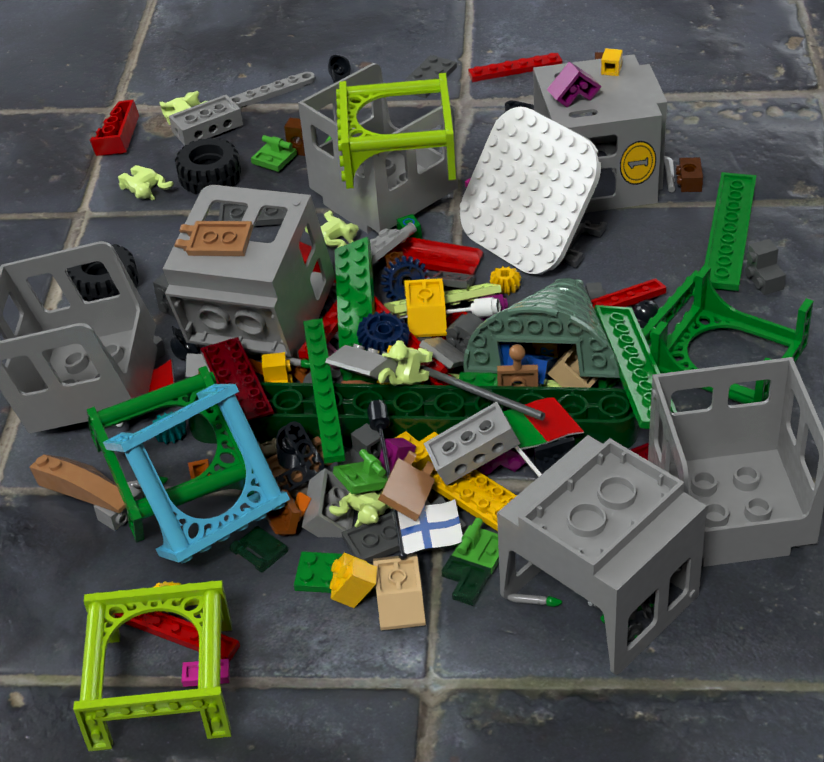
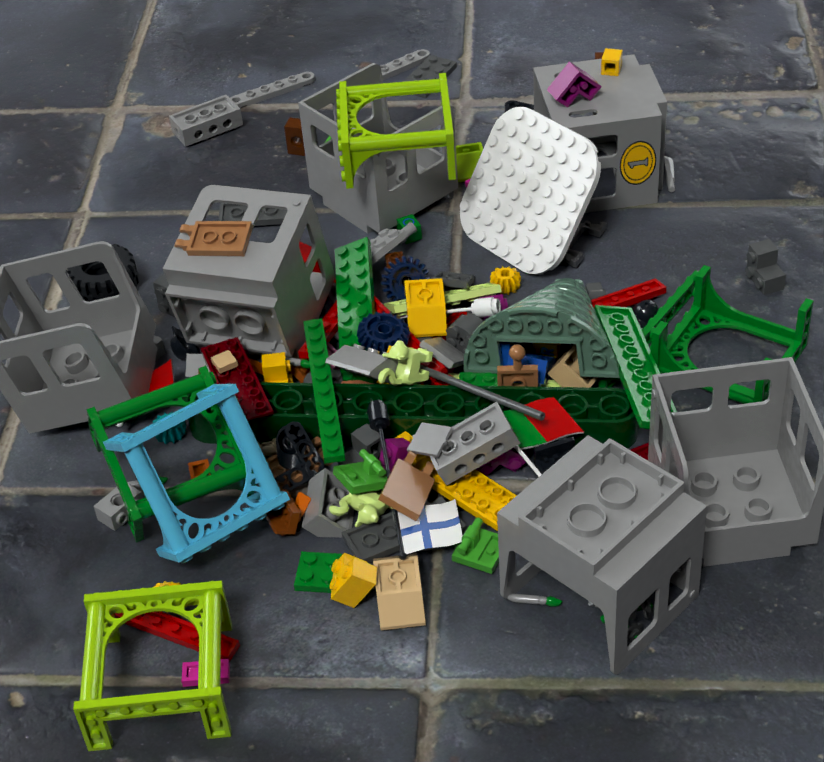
(77, 481): medium nougat wedge -> none
(117, 130): red wedge -> none
(142, 182): yellowish green animal -> none
(179, 104): yellowish green animal -> none
(207, 164): black tyre -> none
(224, 361): none -> tan tile
(263, 545): clear green plate -> none
(274, 153): bright green plate -> none
(335, 228): yellowish green animal -> none
(338, 67): black cap -> none
(404, 63): none -> light grey plate
(430, 439): none -> light grey piece
(440, 255): red plate -> none
(467, 159): none -> lime slope
(470, 576): clear green plate -> none
(512, 67): red plate -> none
(689, 174): reddish brown brick -> none
(730, 230): green plate -> none

